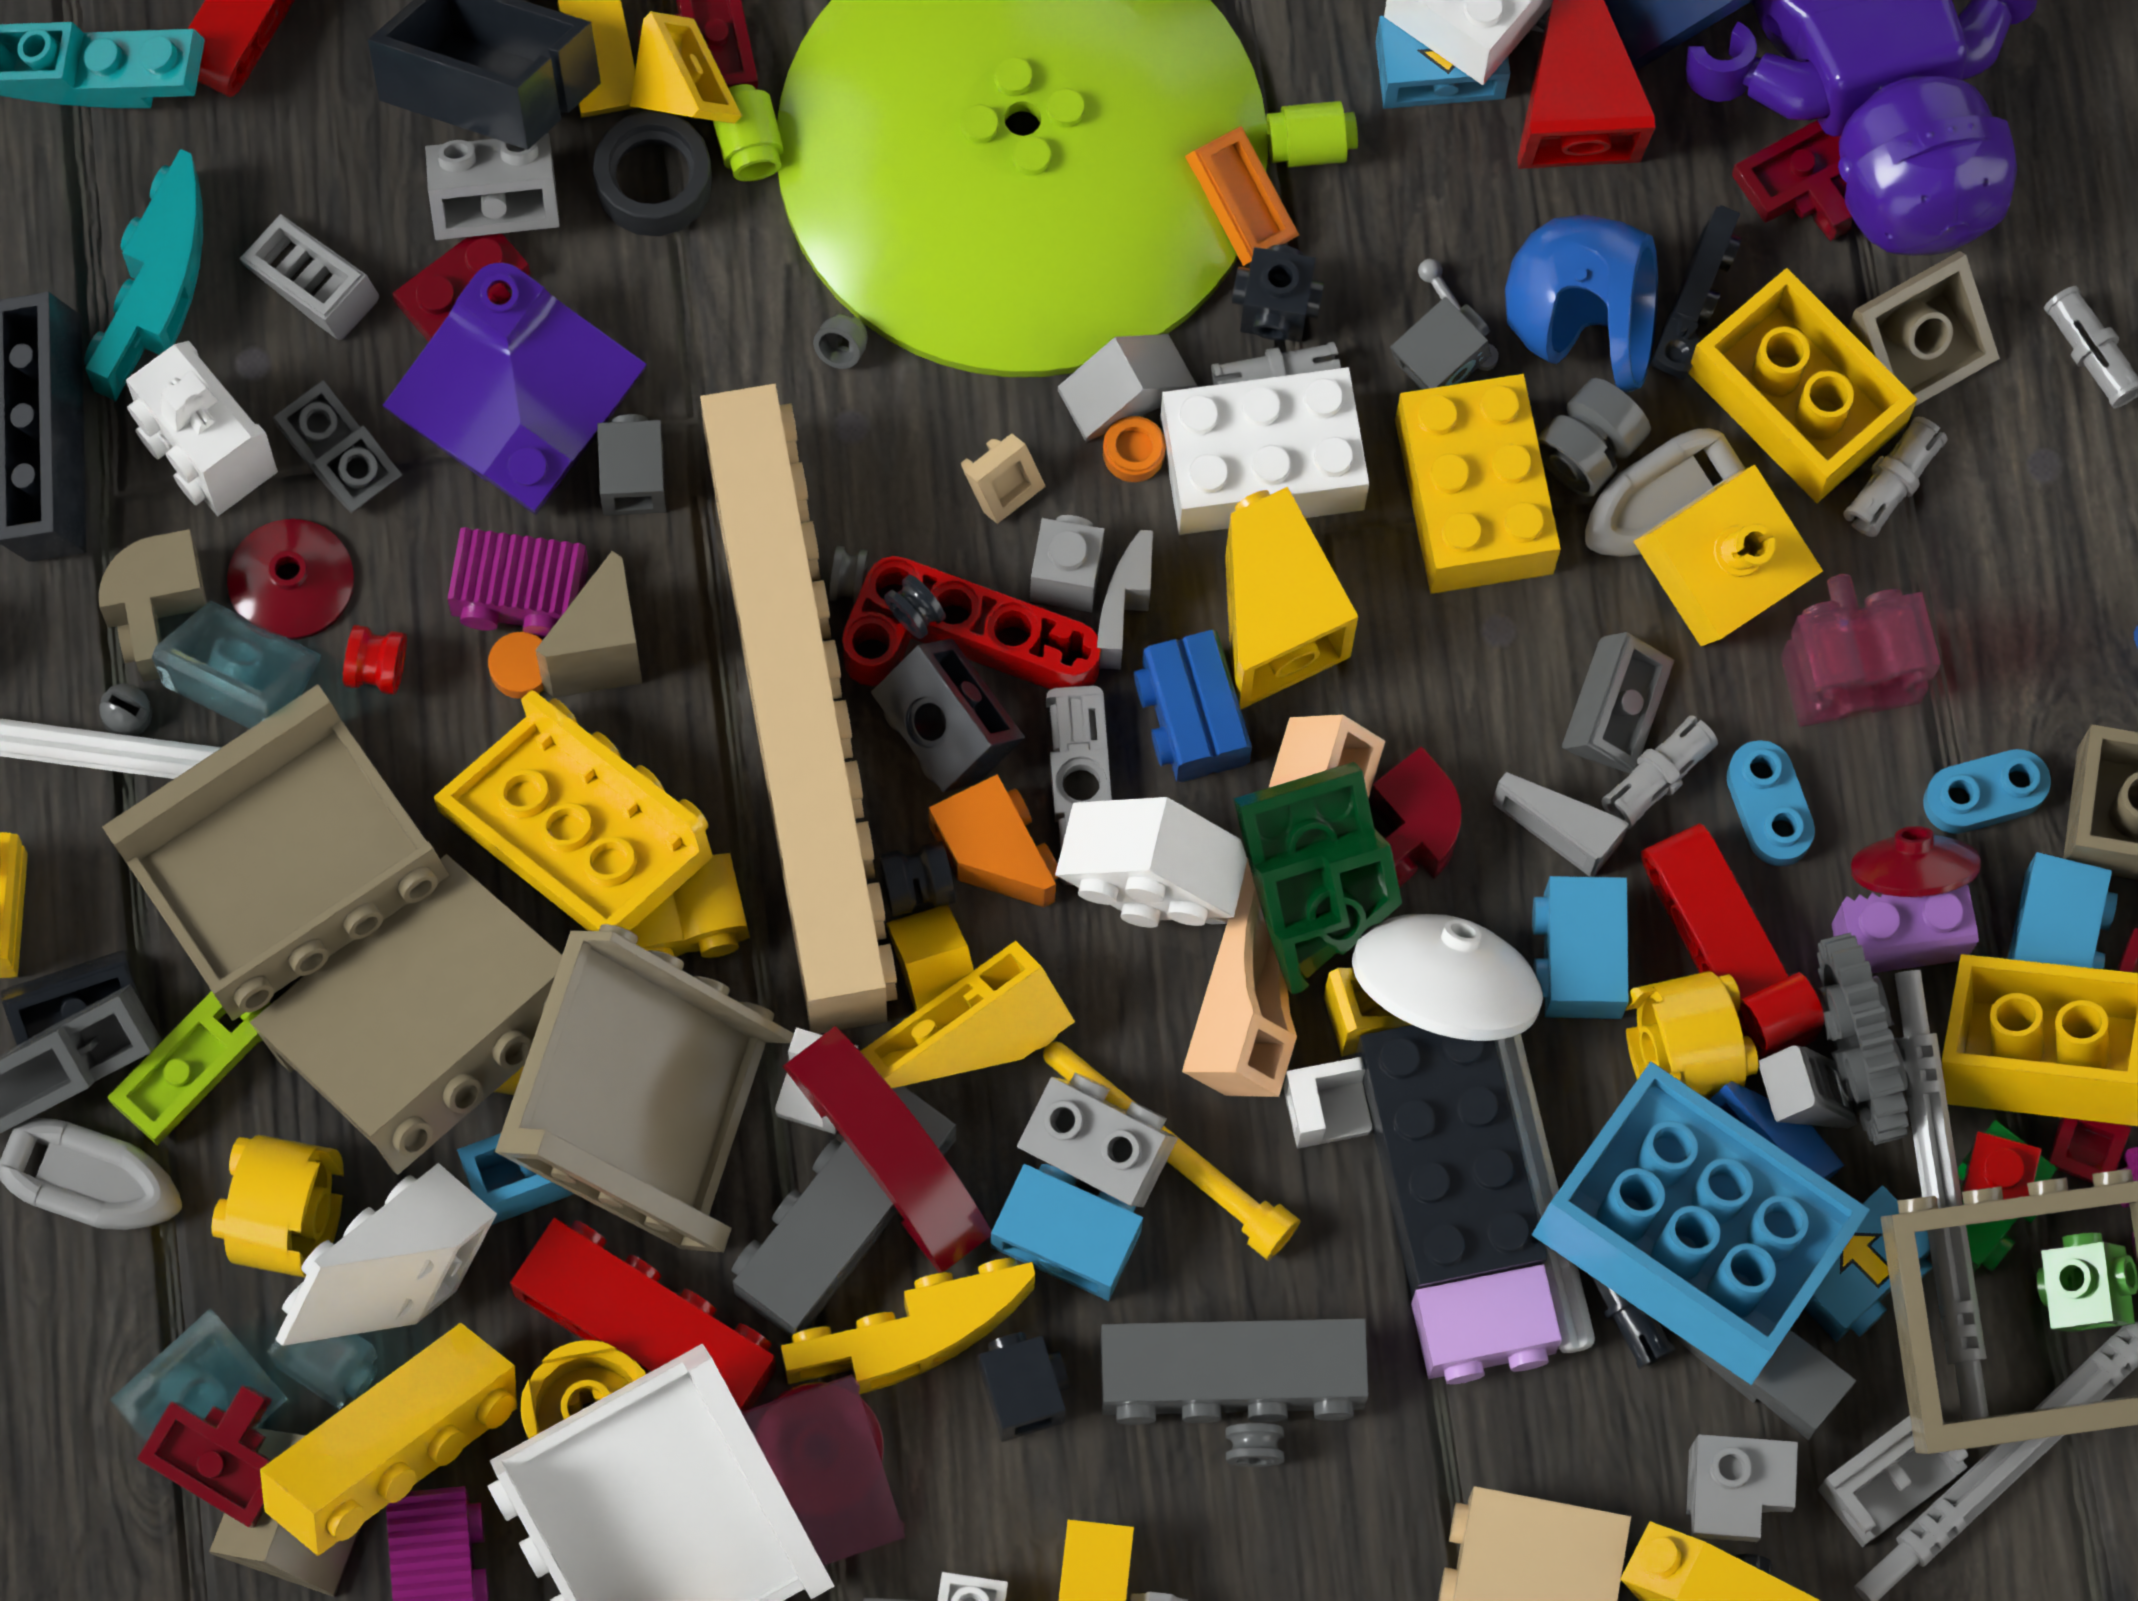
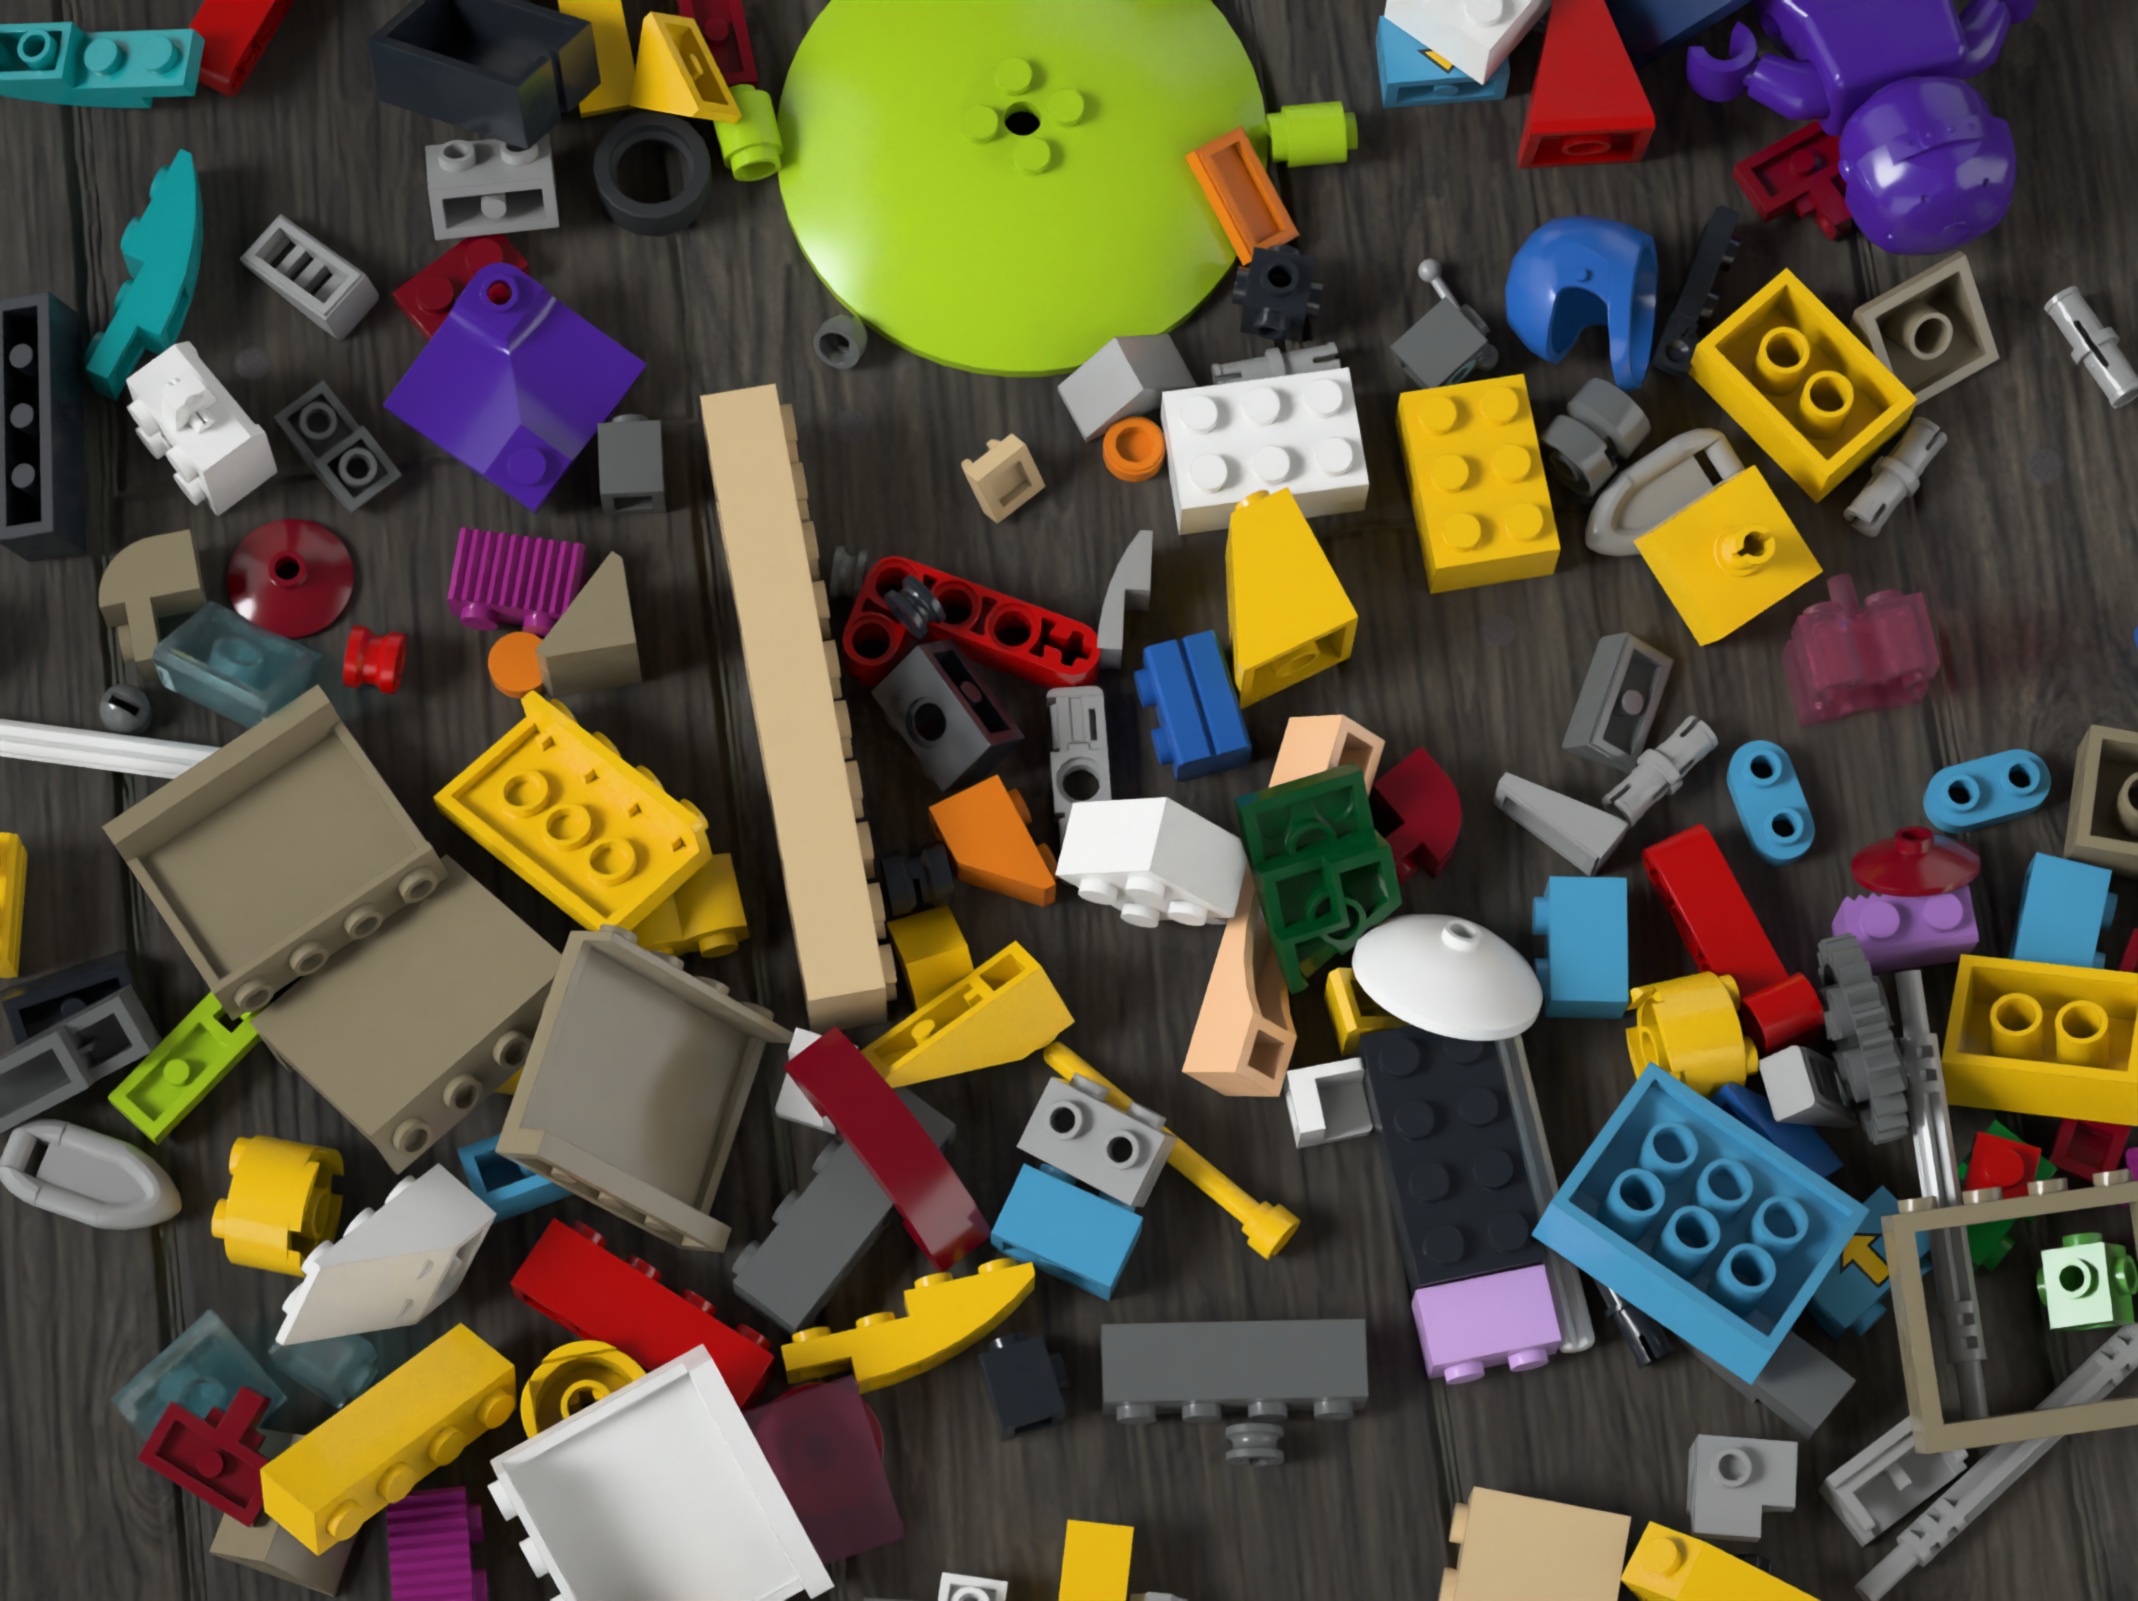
(1067, 563): light grey brick -> none

